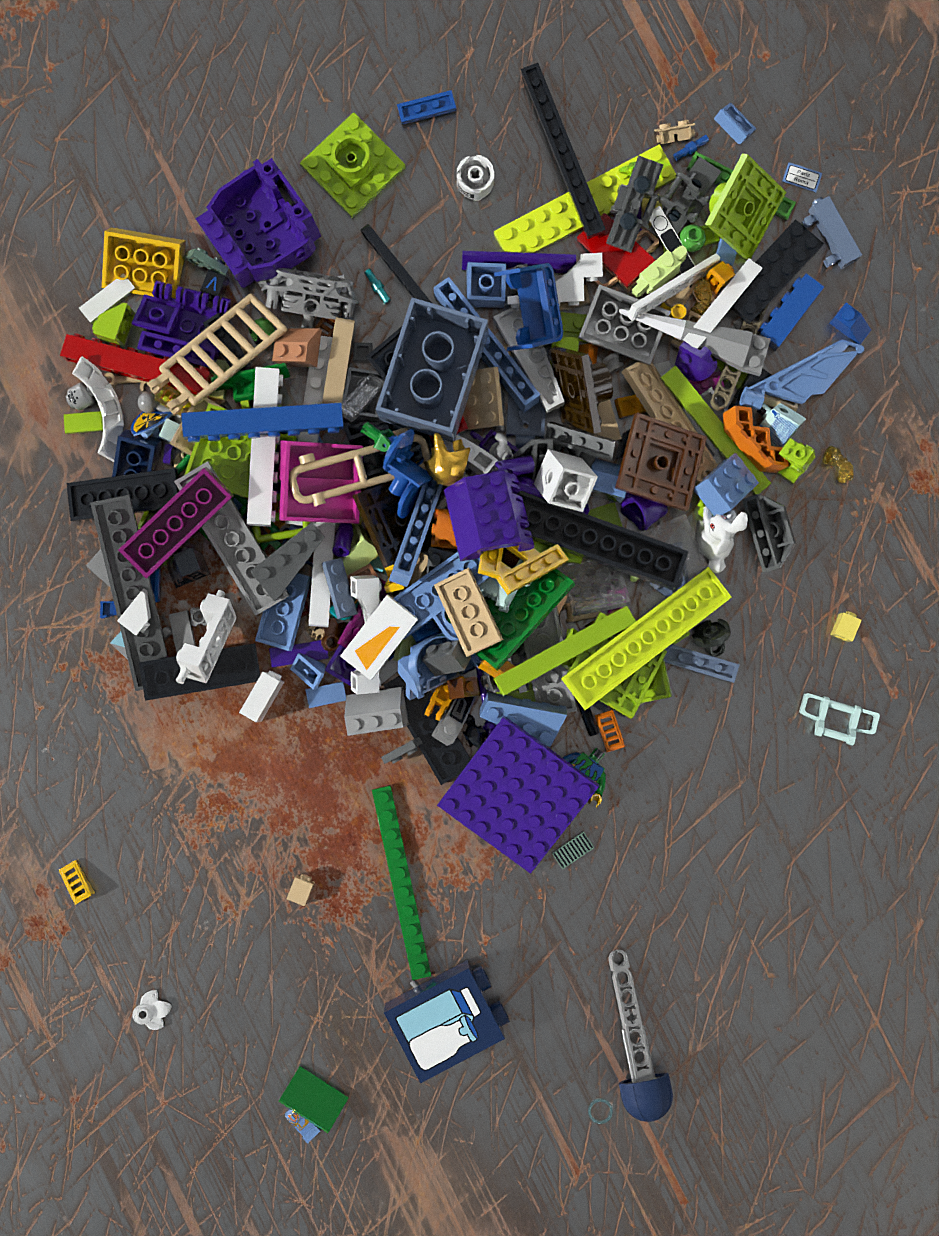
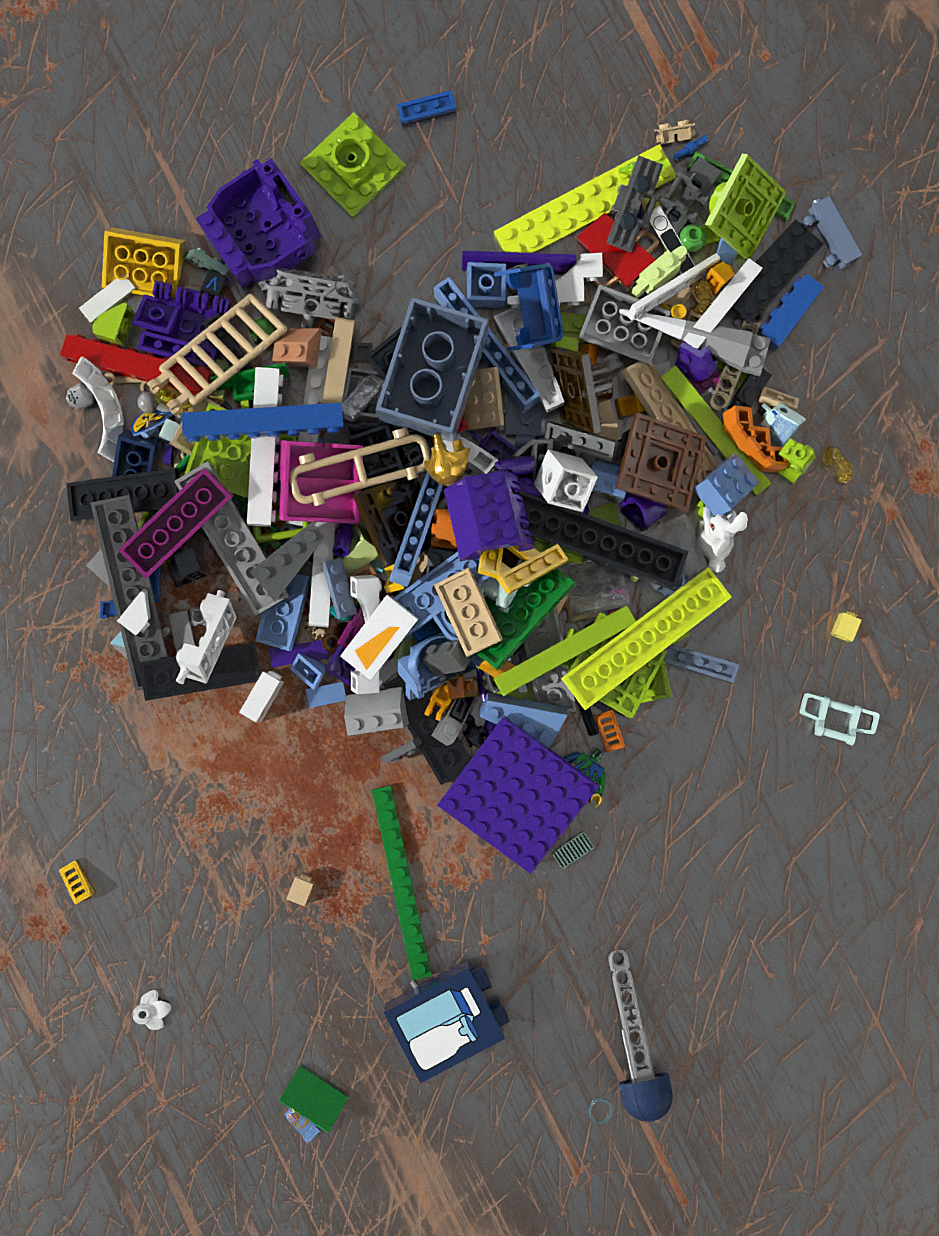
(83, 422): lime tile -> none
(377, 286): teal bar -> none
(393, 264): black beam -> none
(397, 462): blue piece -> none
(473, 167): white brick -> none
(500, 449): light grey piece -> none
(563, 151): black plate -> none
(712, 634): pearl dark grey tile -> none
(734, 123): medium blue slope -> none
(769, 530): dark grey wedge -> none
(802, 177): sticker -> none
(803, 378): medium blue wing -> none
(851, 323): blue slope -> none

